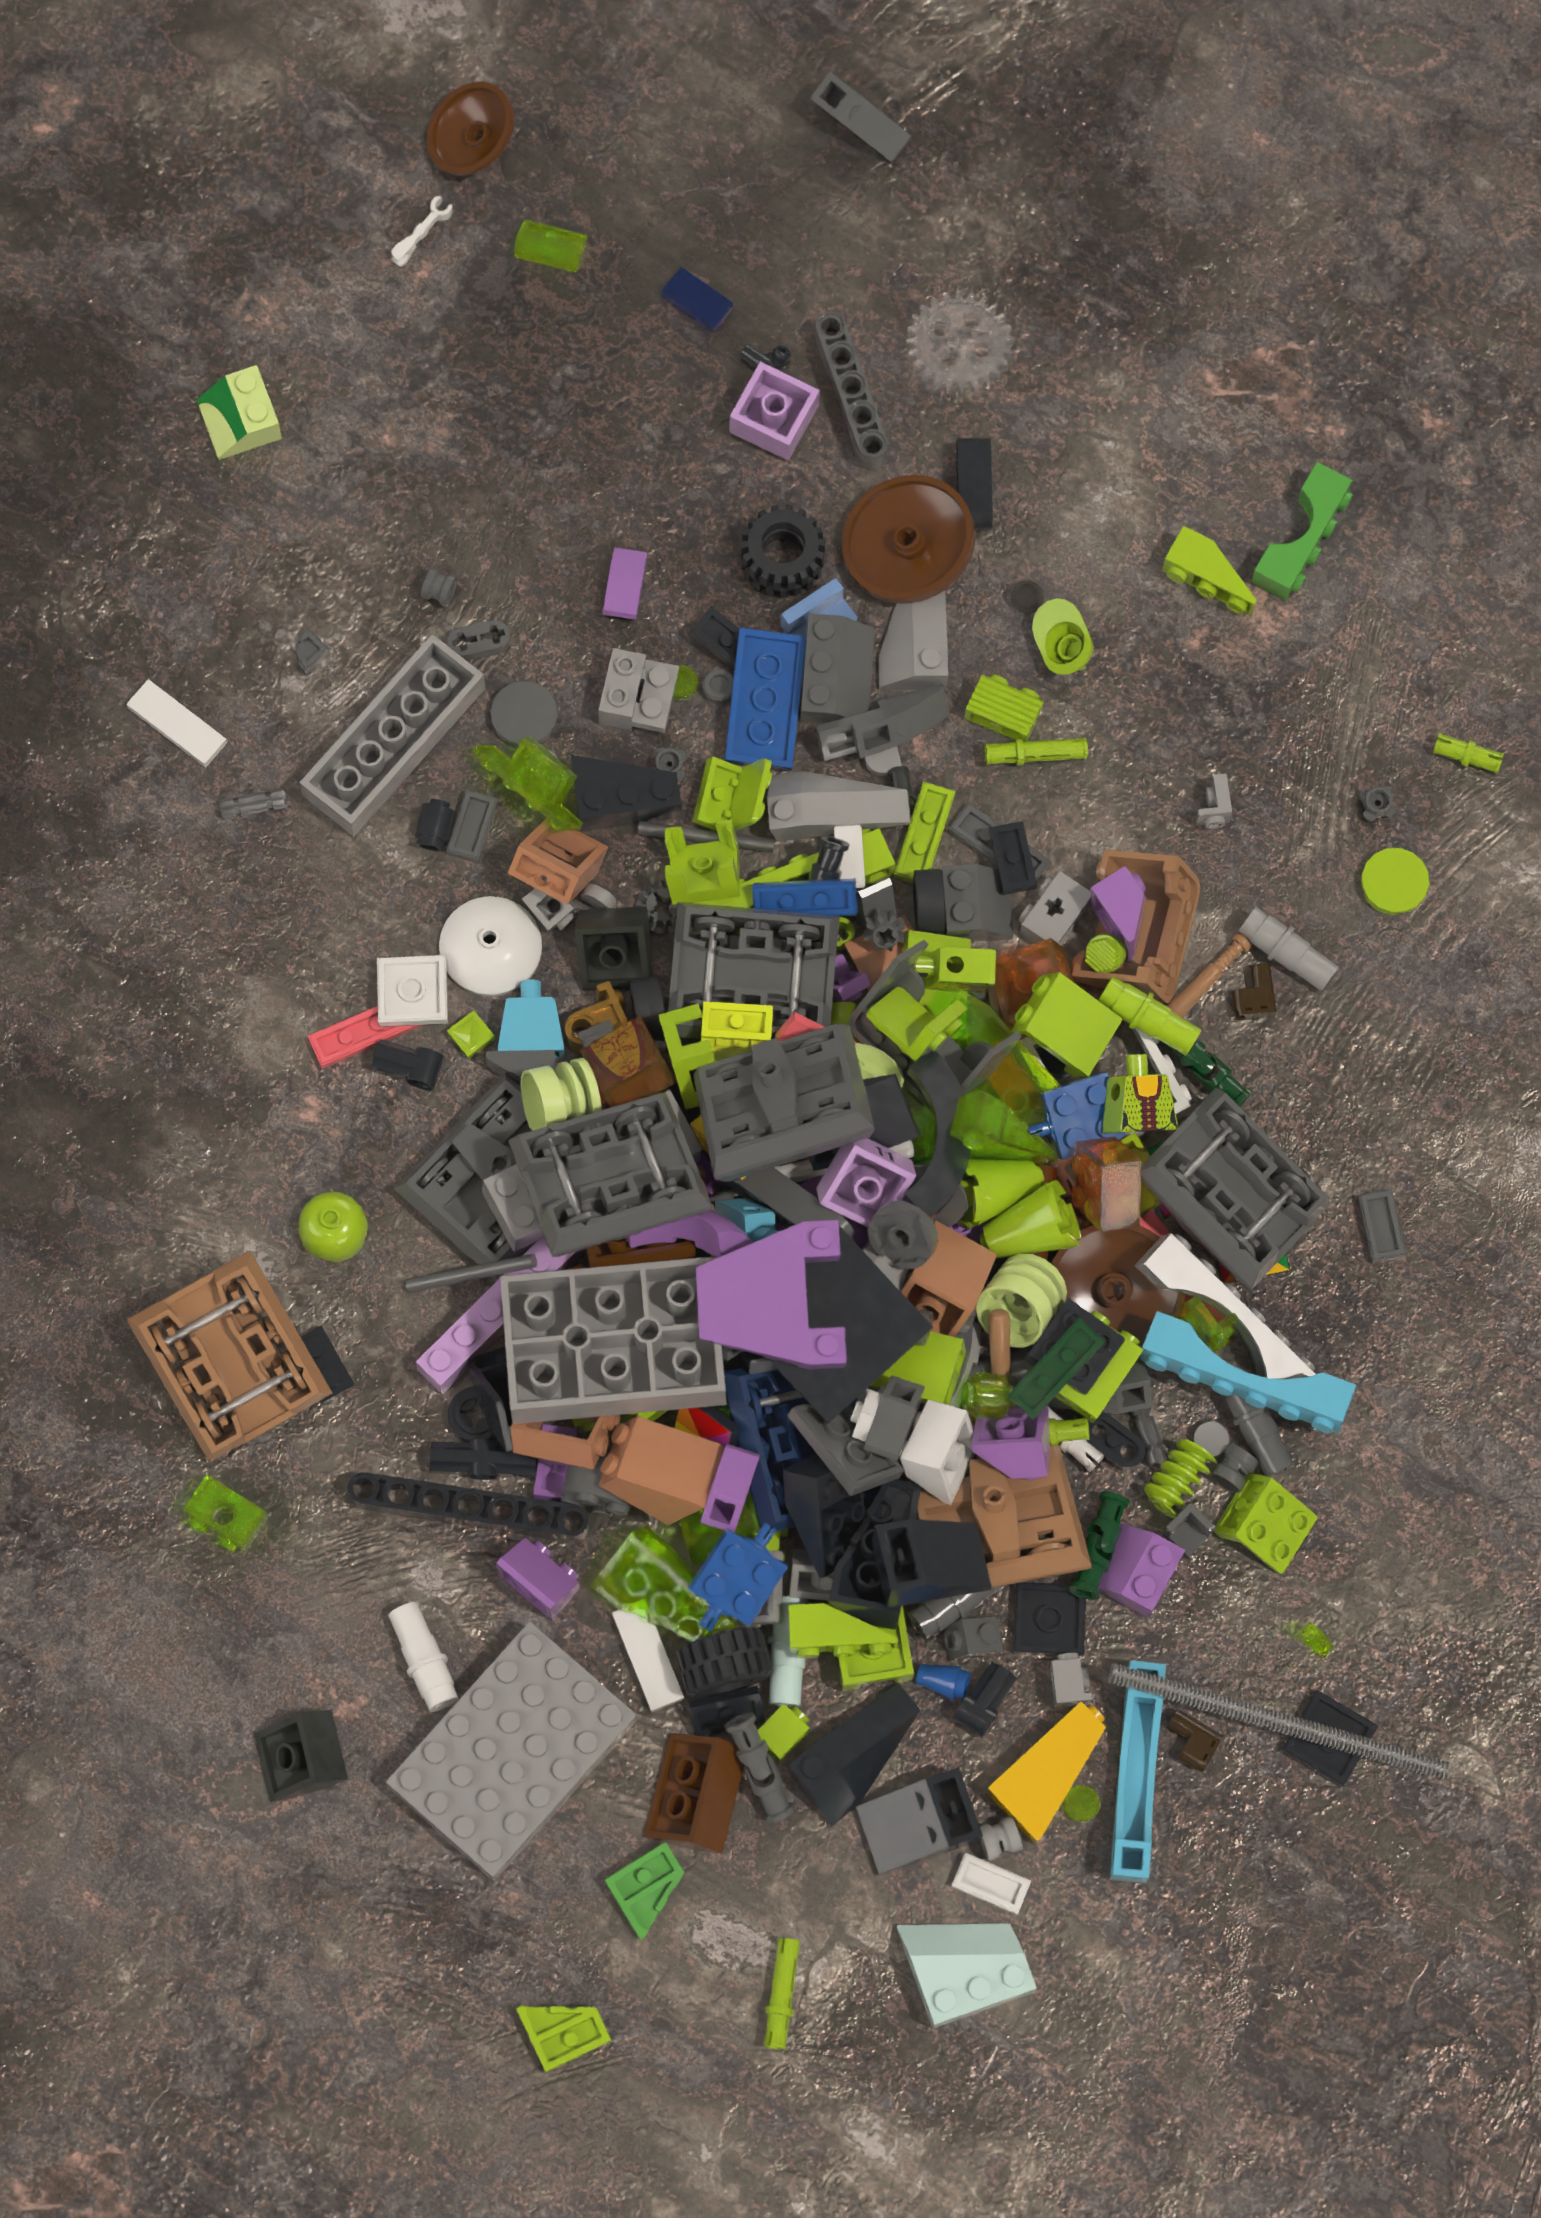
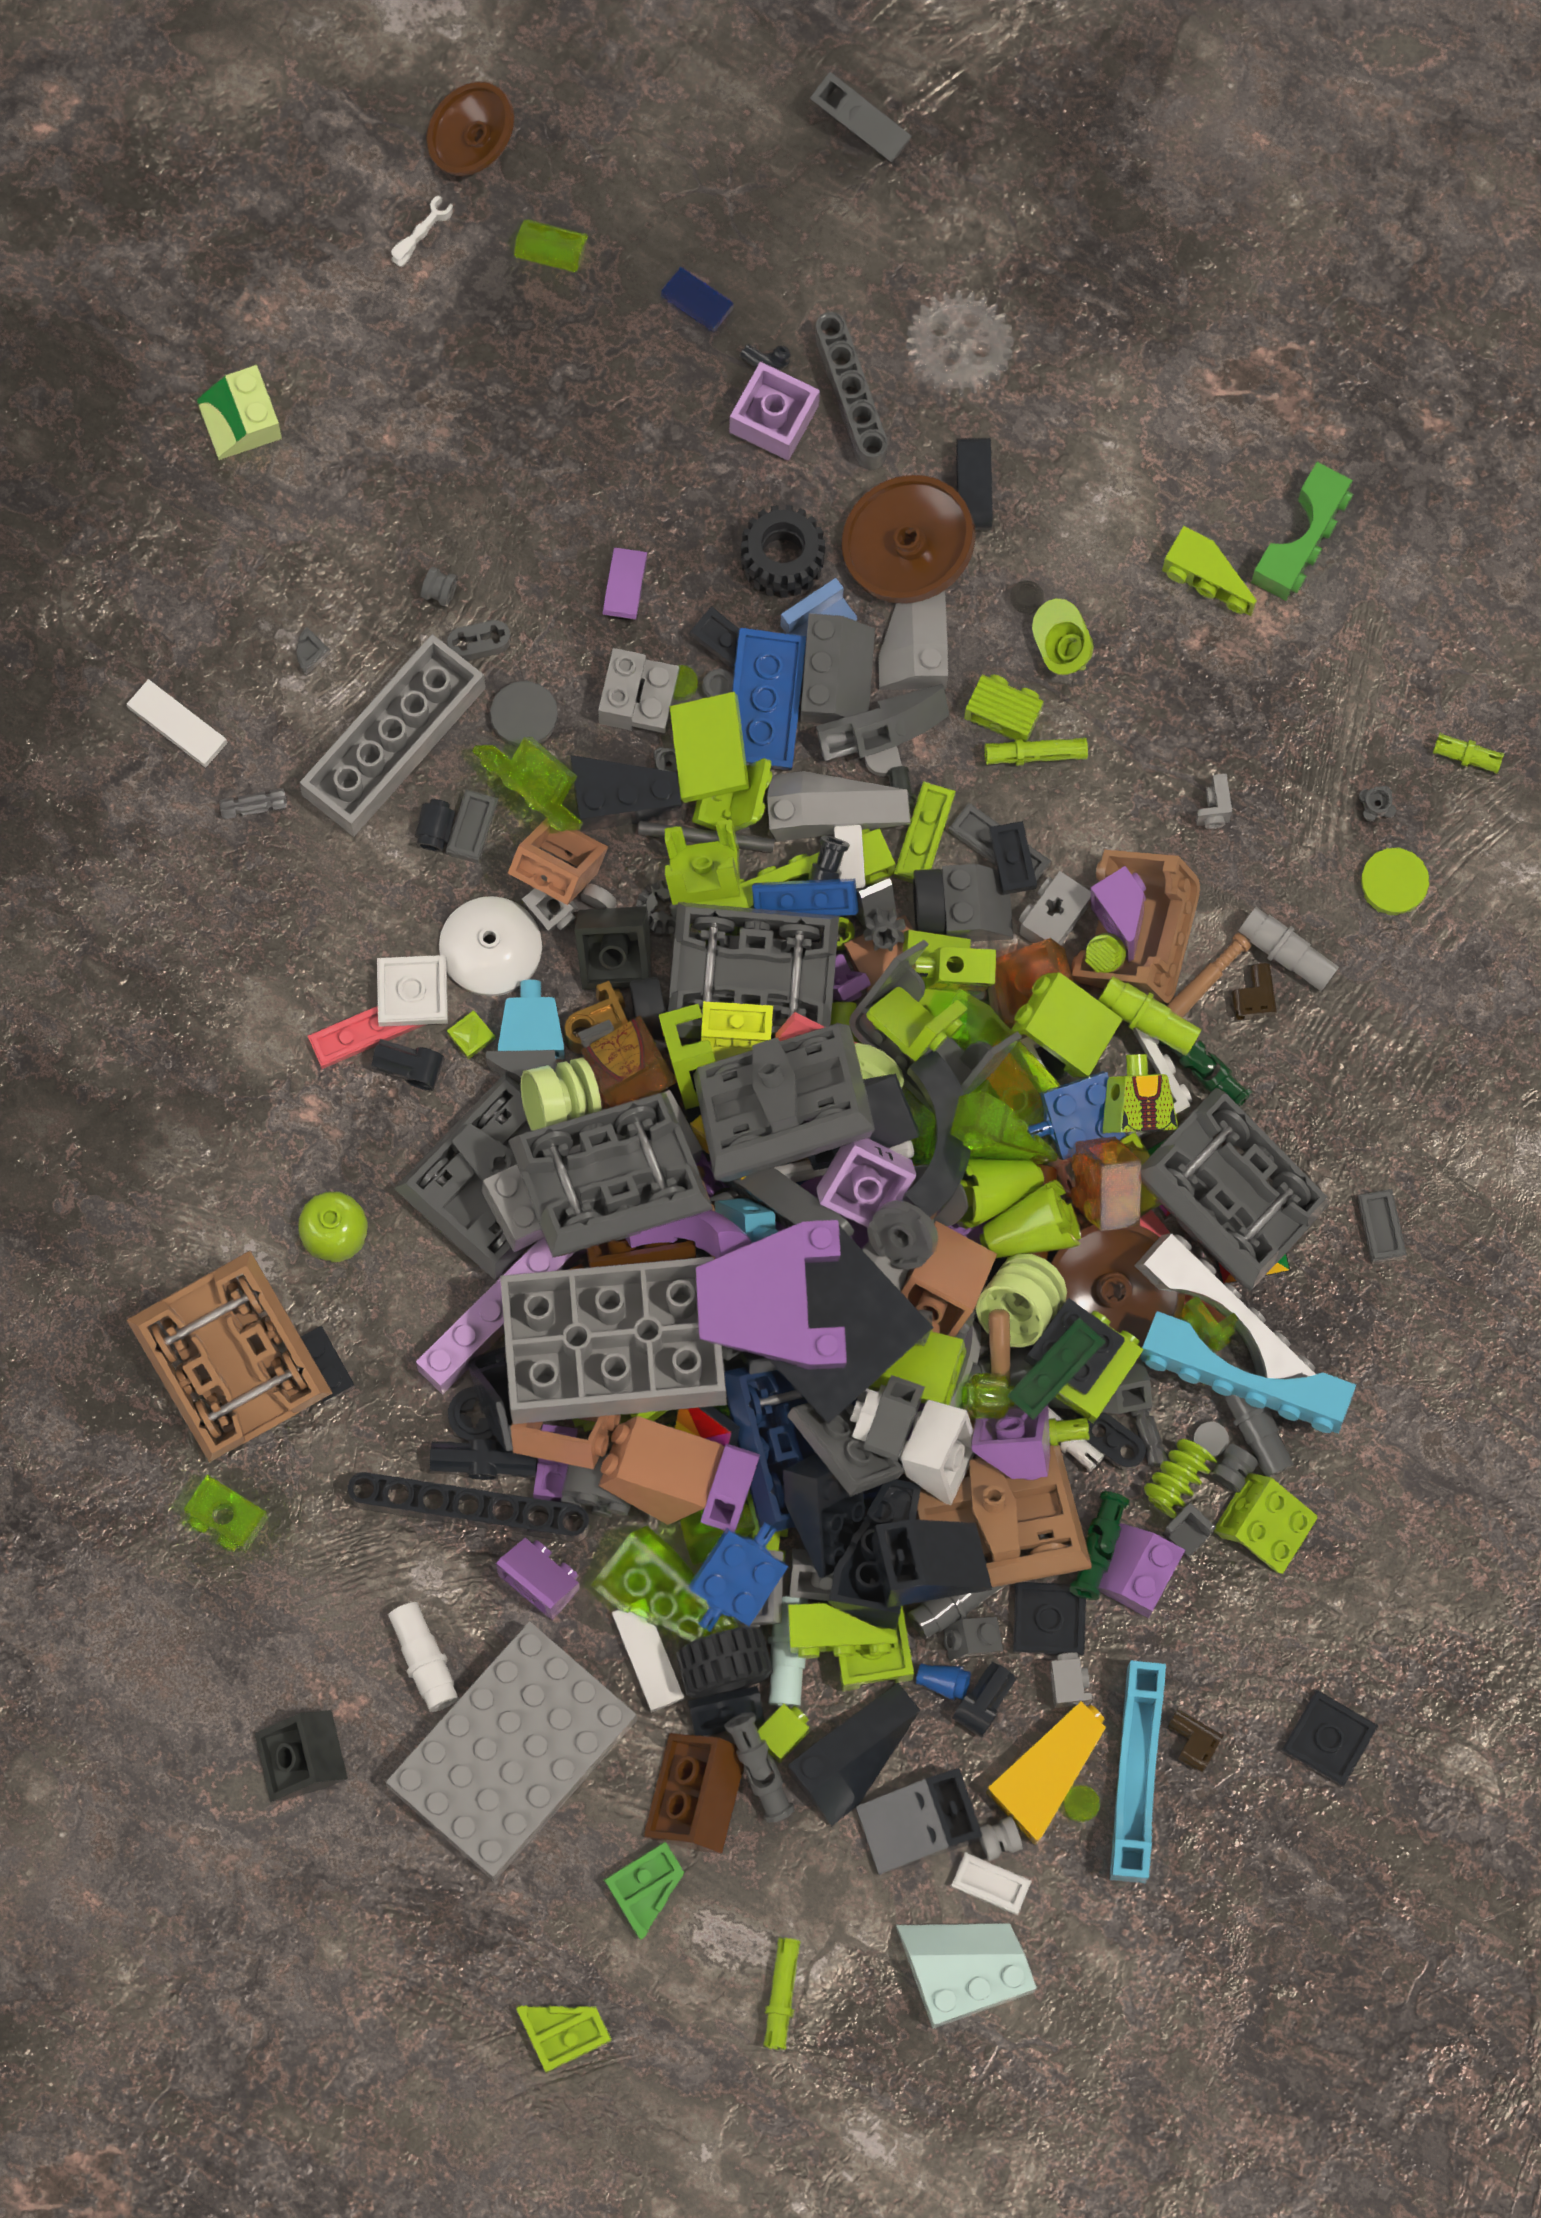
(471, 1273): dark grey bar -> none
(709, 747): none -> lime tile
(1280, 1721): light grey axle -> none
(1316, 1640): clear neon green tile -> none

